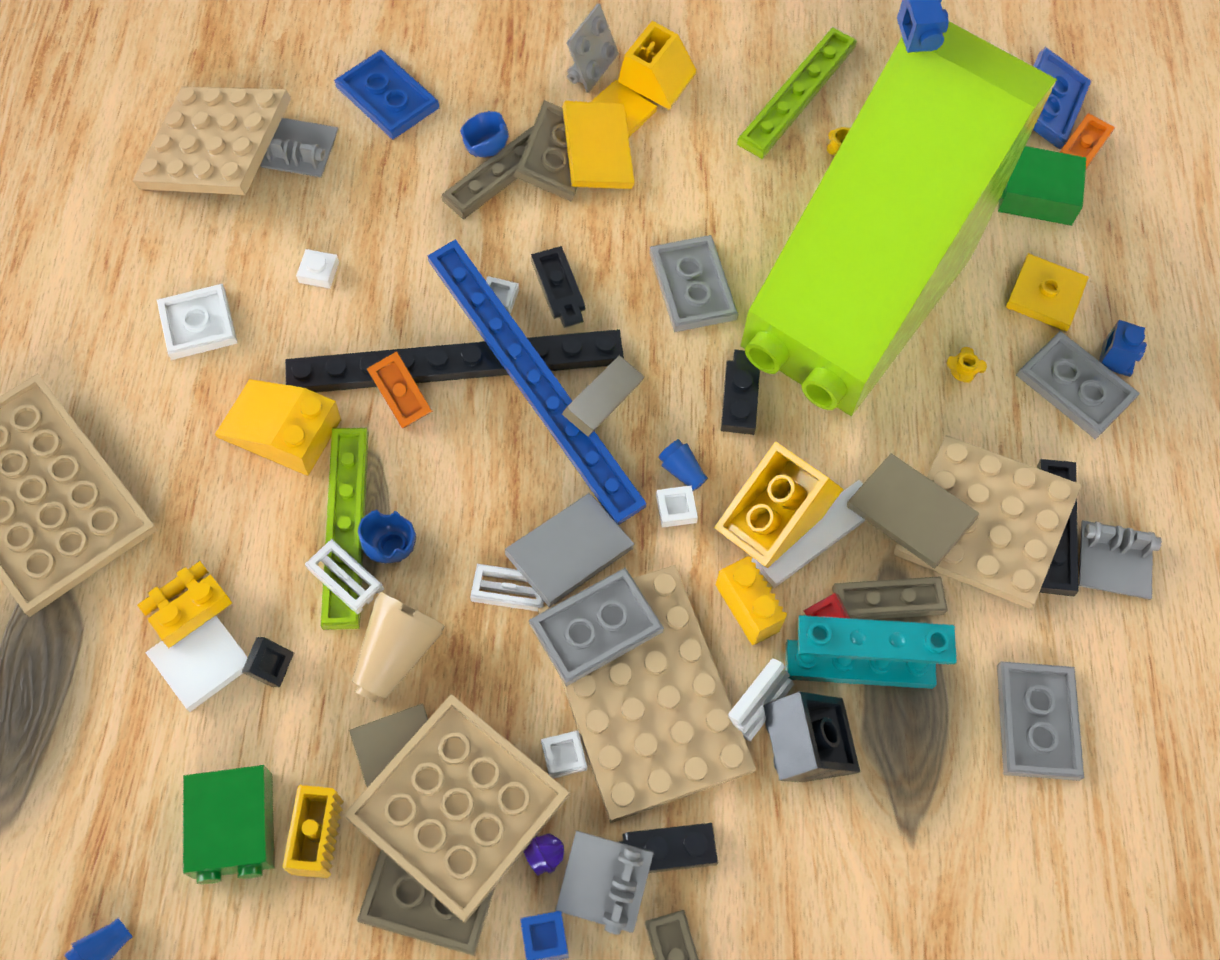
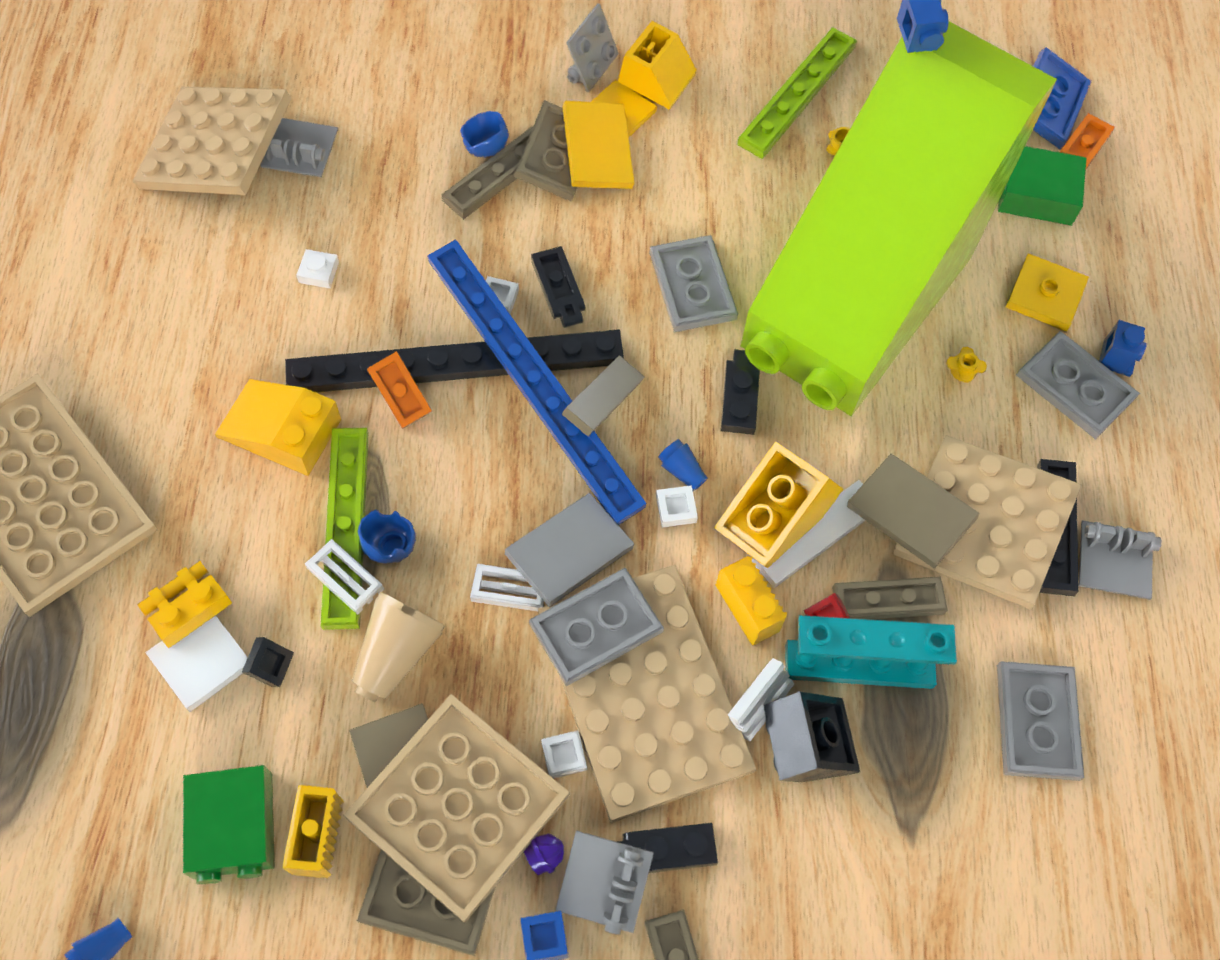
(196, 321): white tile -> none
(387, 94): blue tile -> none

